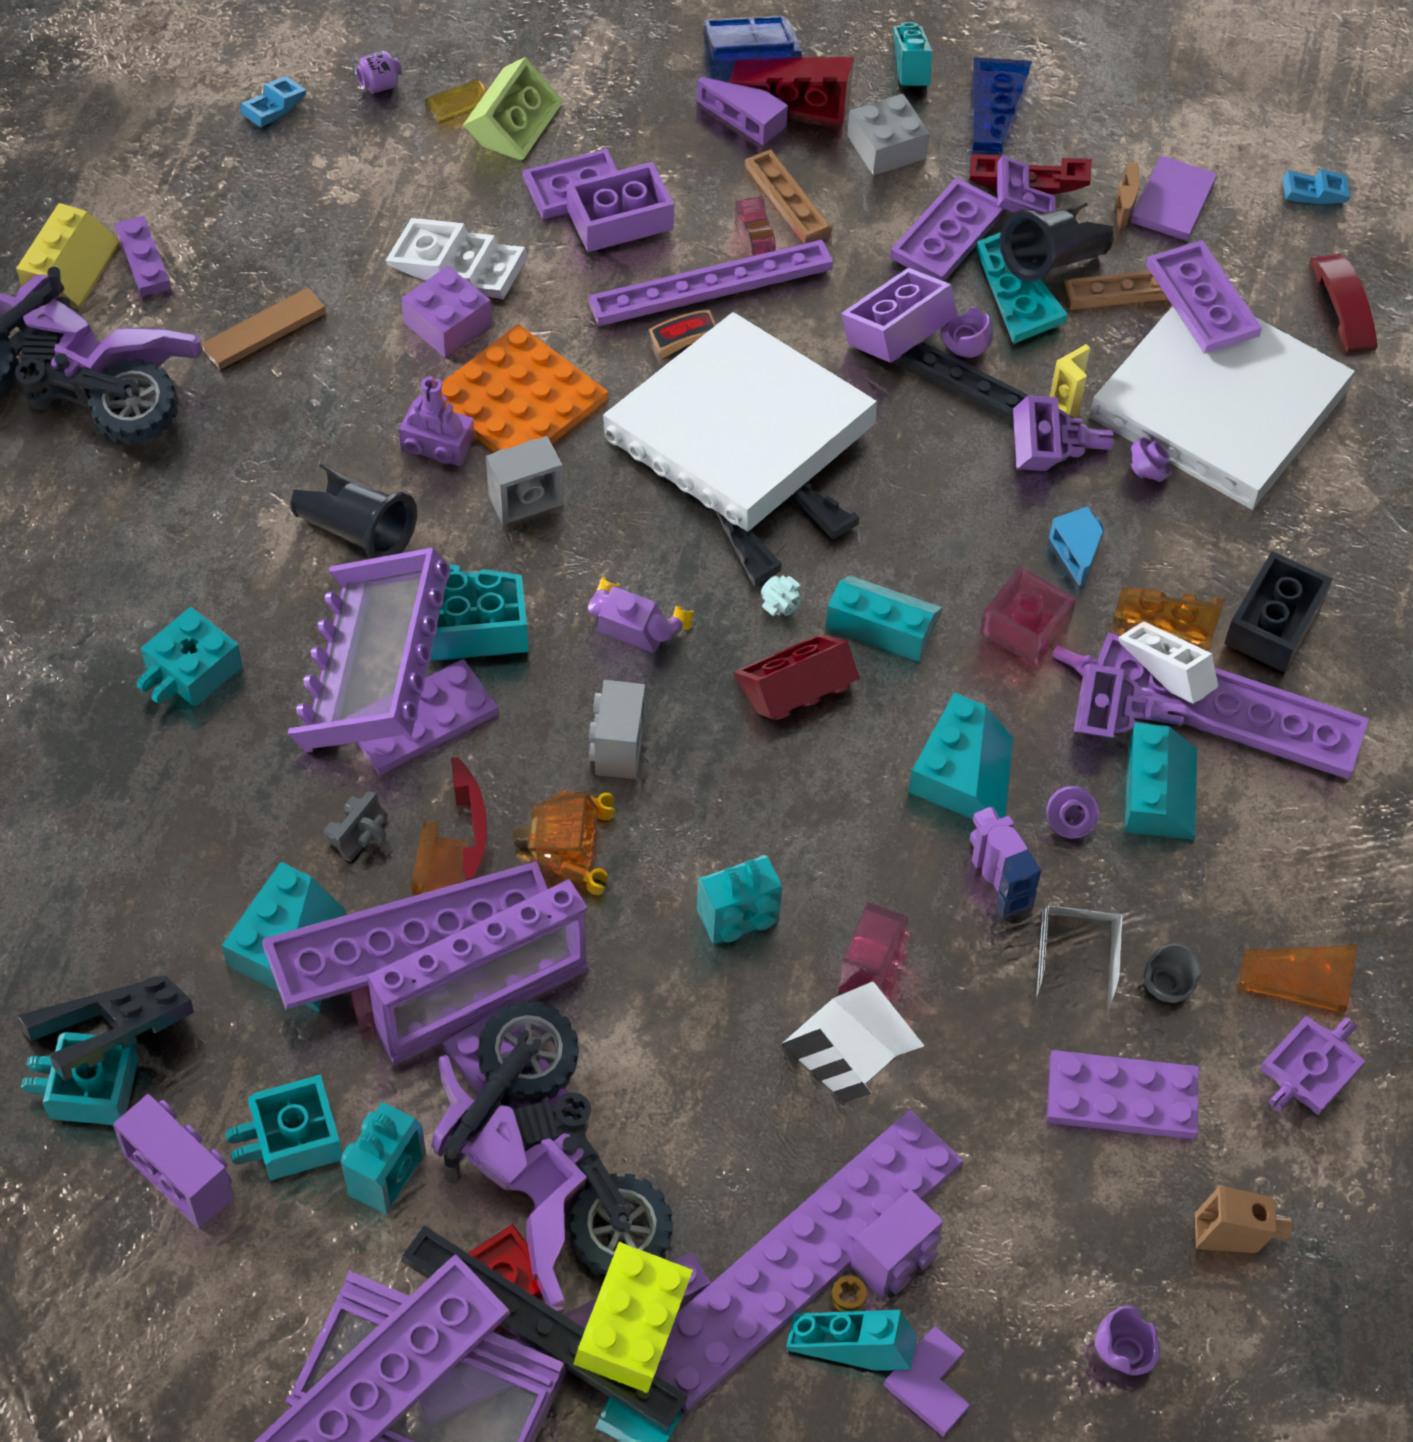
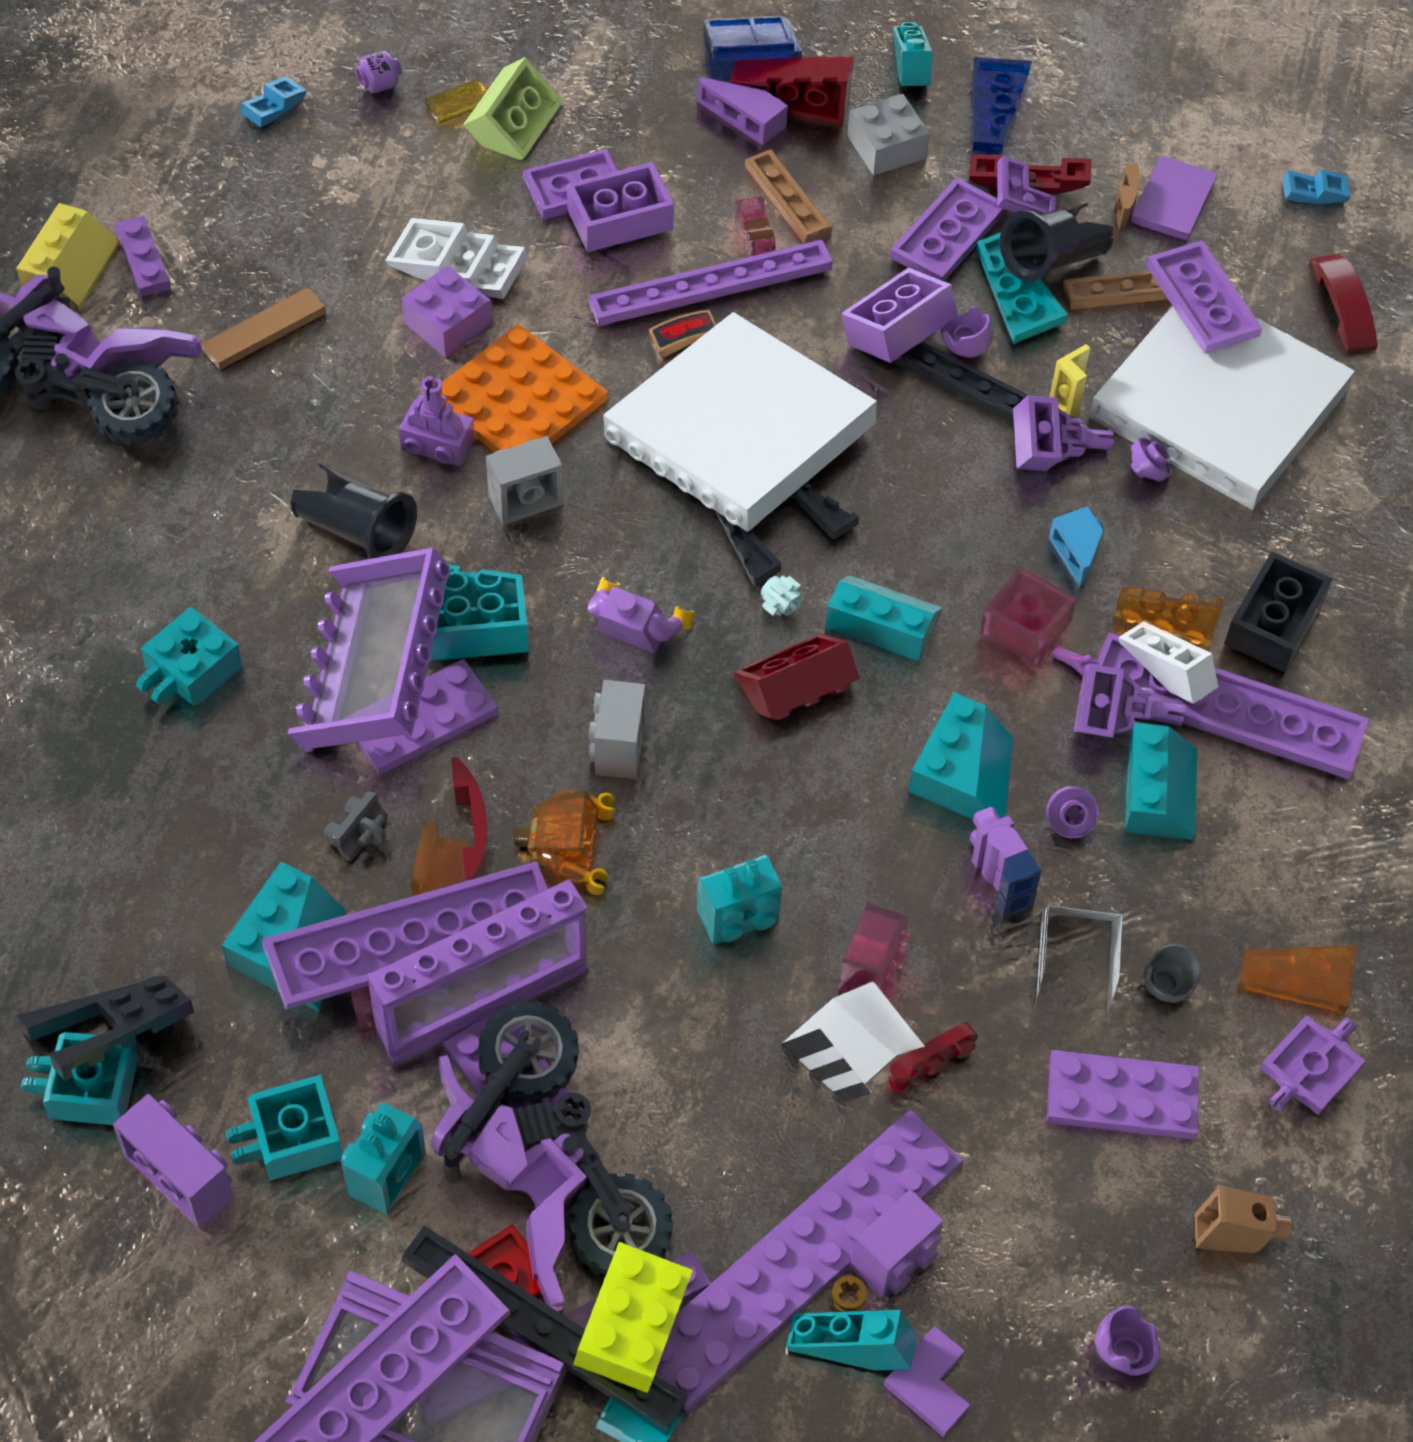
(932, 1057): none -> dark red plate

